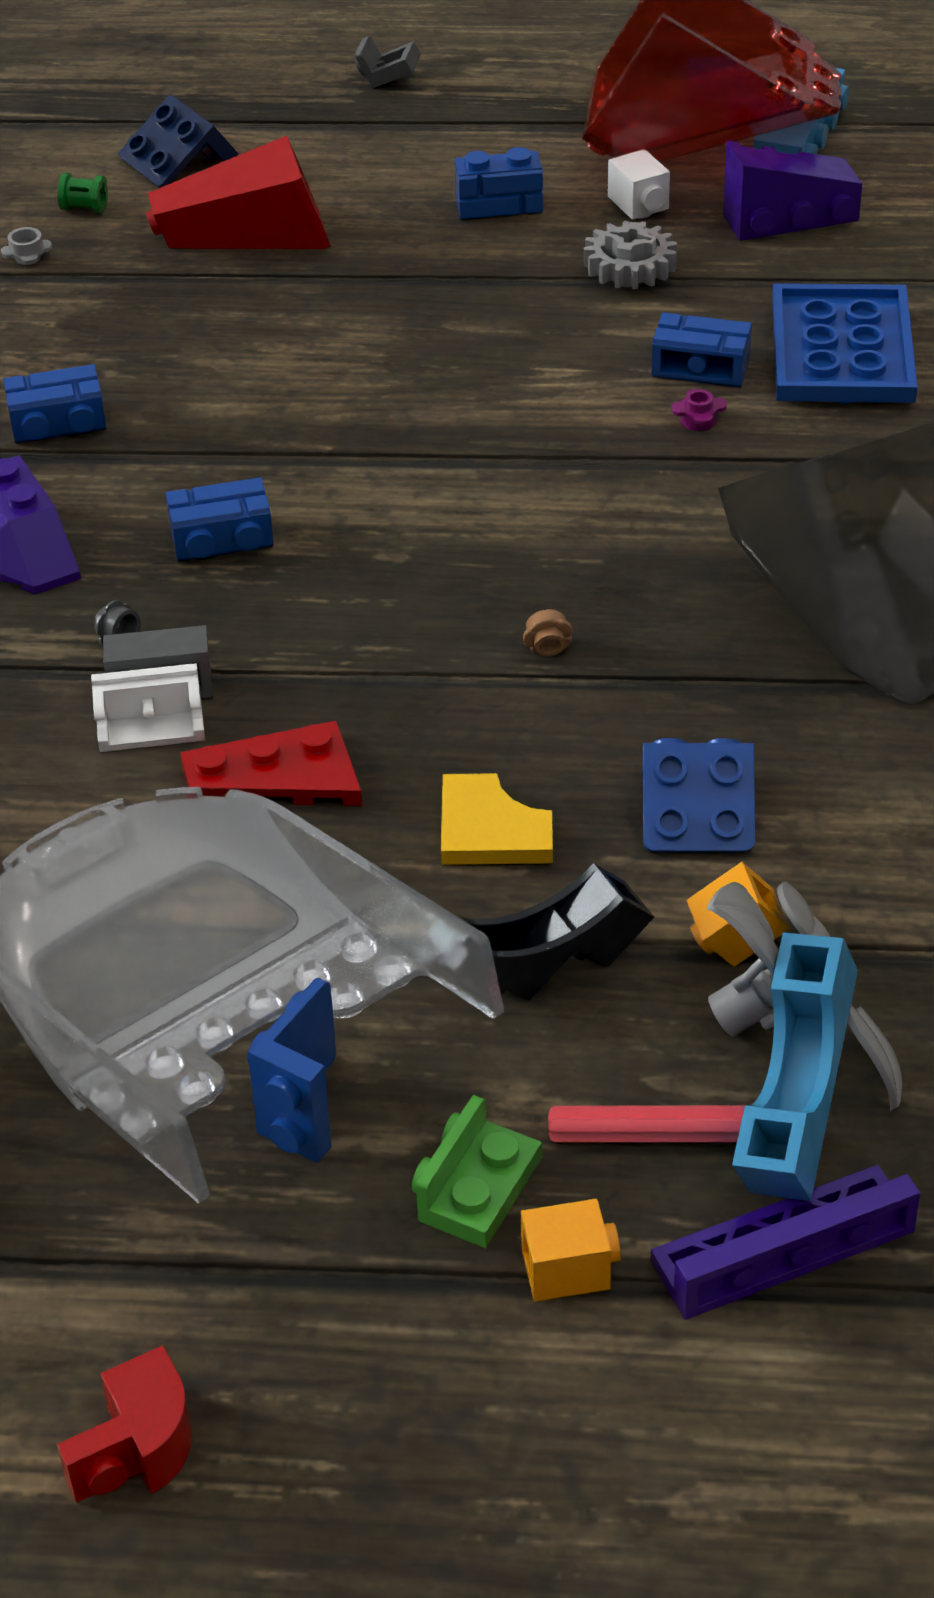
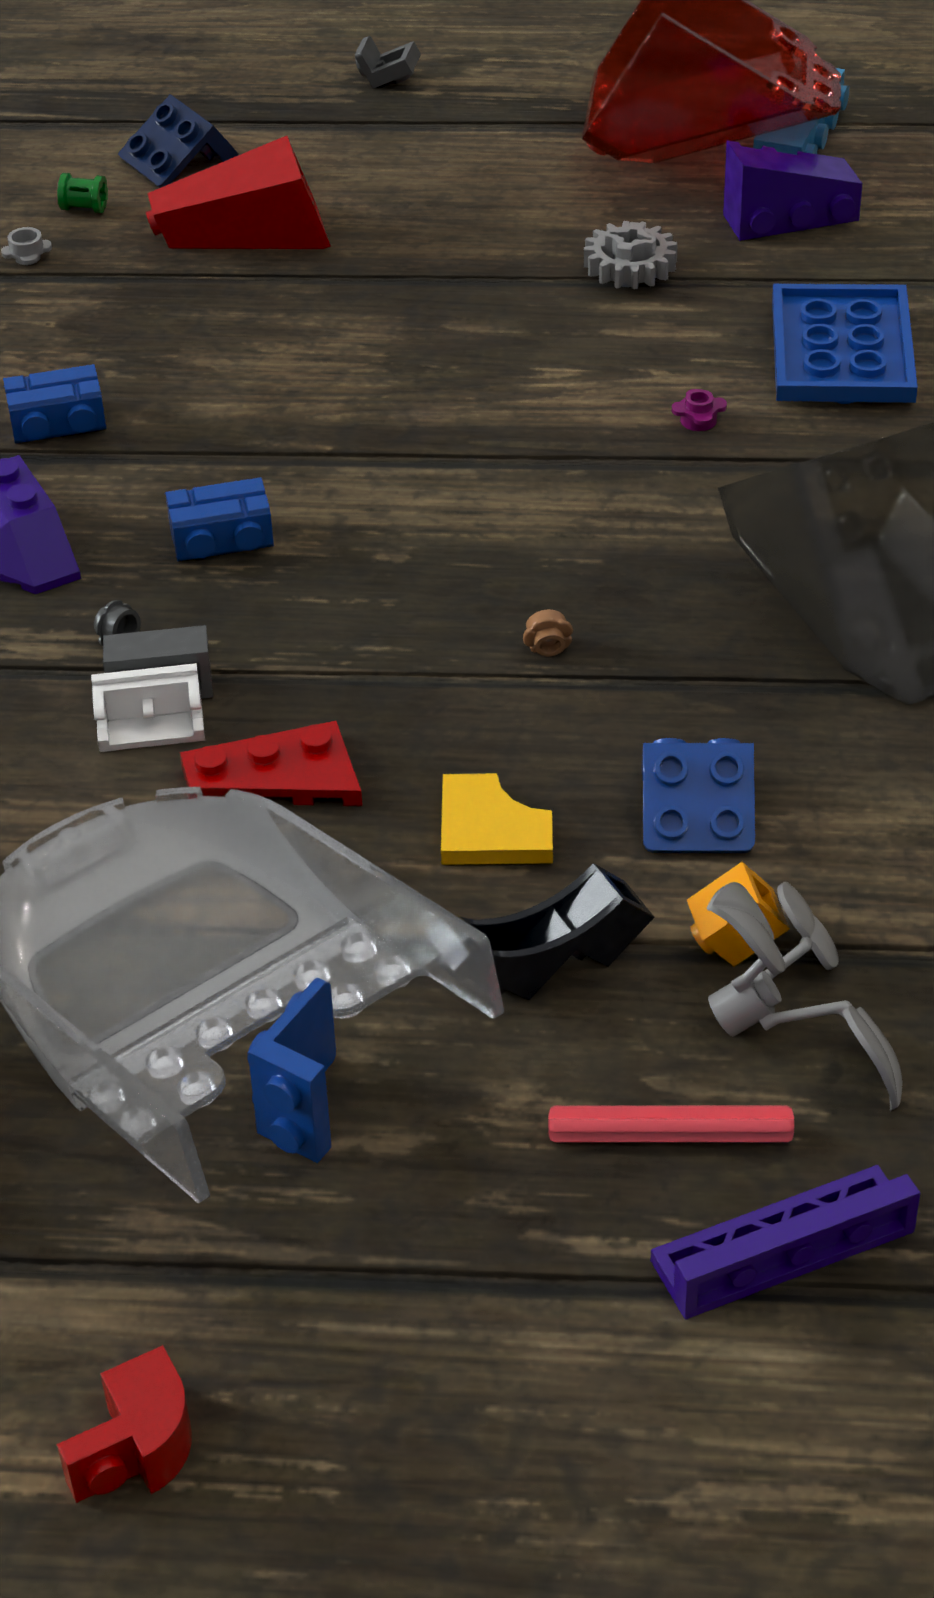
(474, 1175): bright green bracket -> none
(498, 183): blue brick -> none
(568, 1249): light orange brick -> none
(638, 184): white brick -> none
(701, 349): blue brick -> none
(788, 1121): dark azure arch -> none

